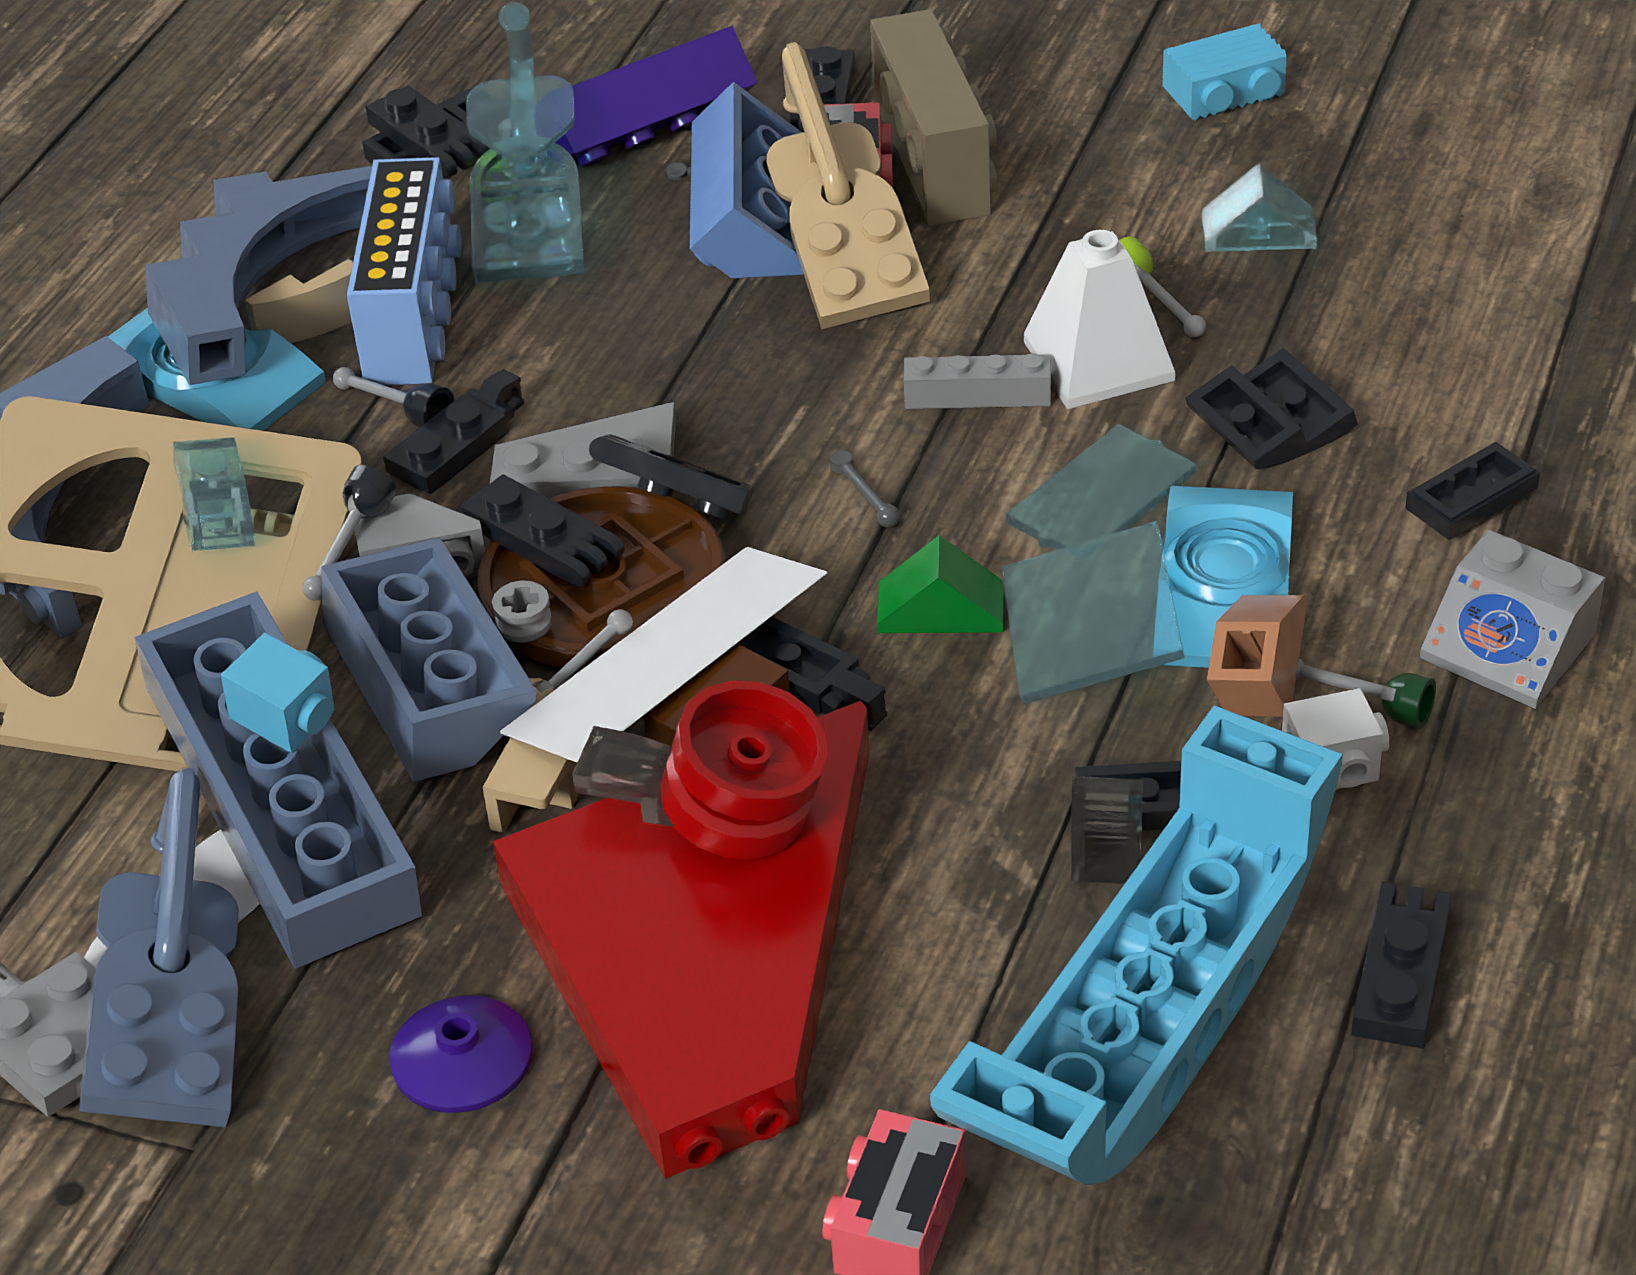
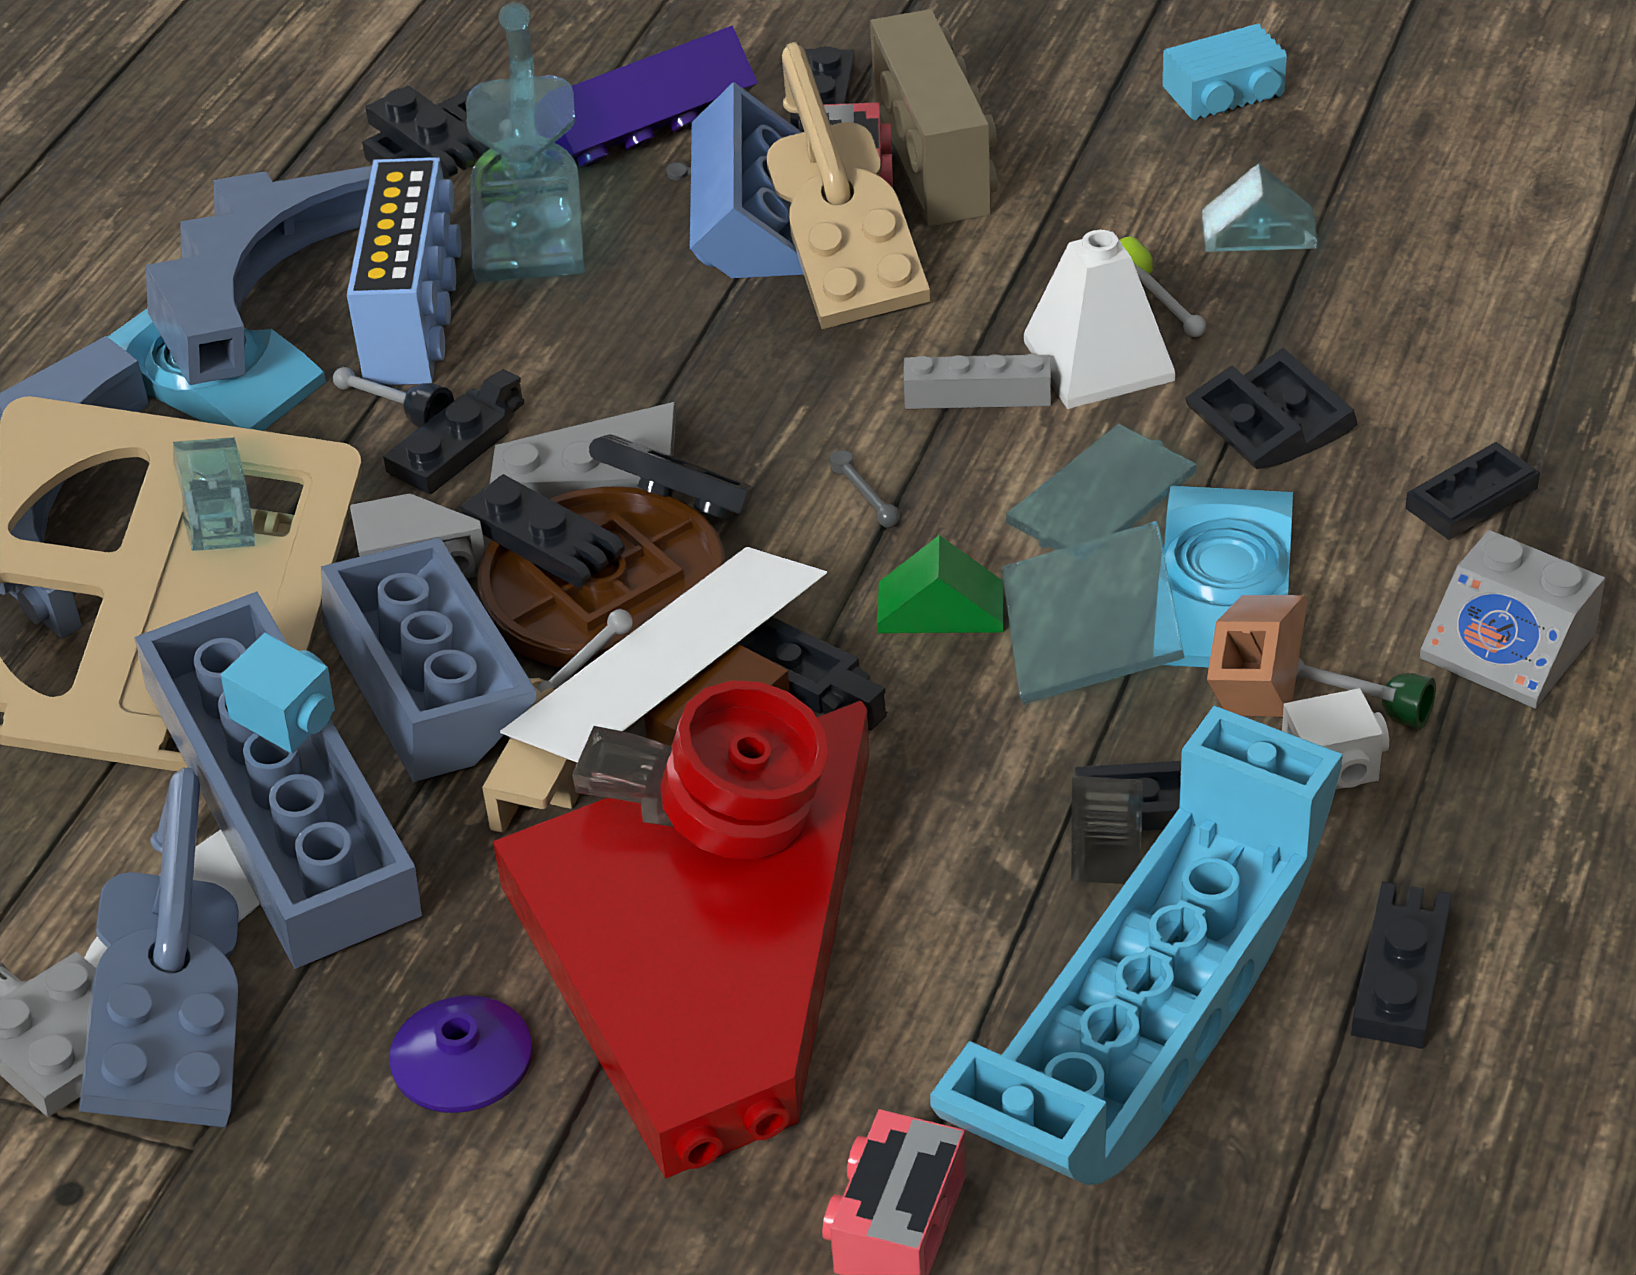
(301, 309): tan slope -> none
(365, 495): black hinge -> none
(518, 597): light grey bush -> none

